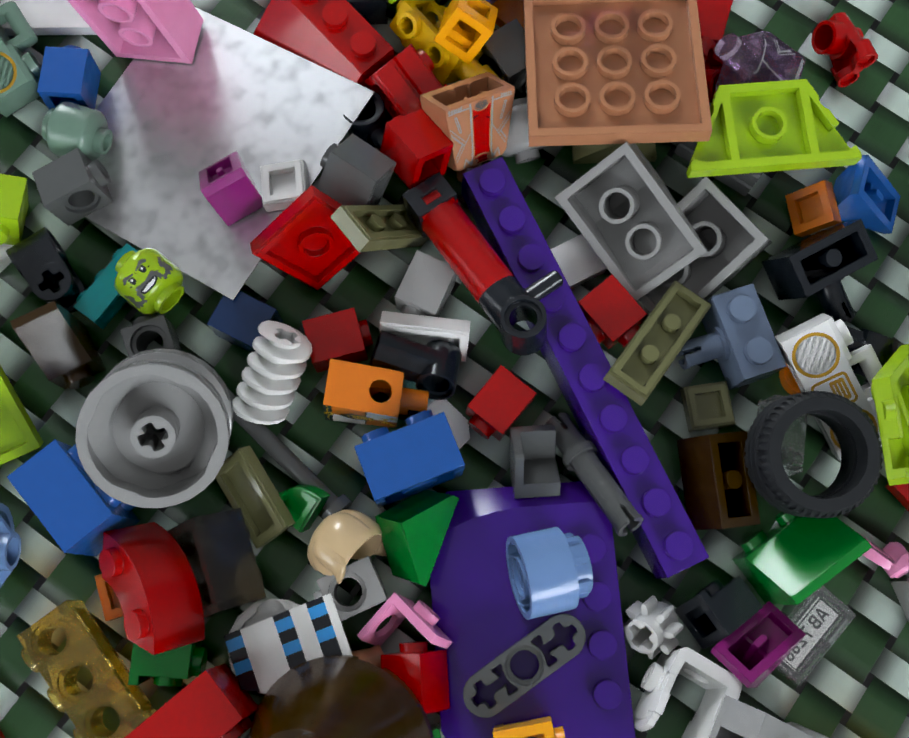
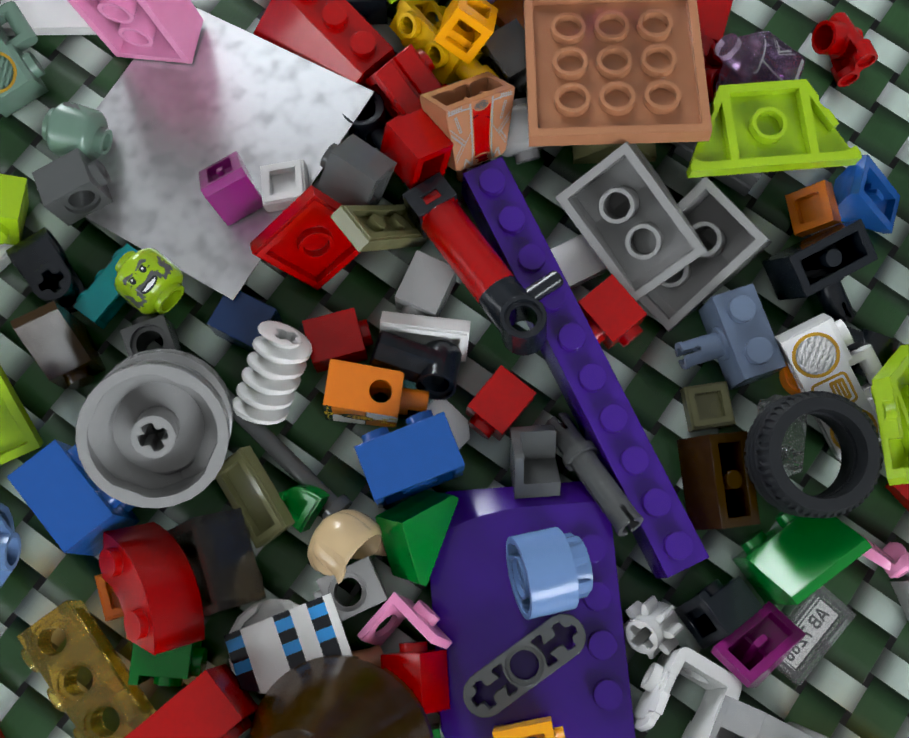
(68, 76): blue brick -> none
(657, 343): olive tile -> none

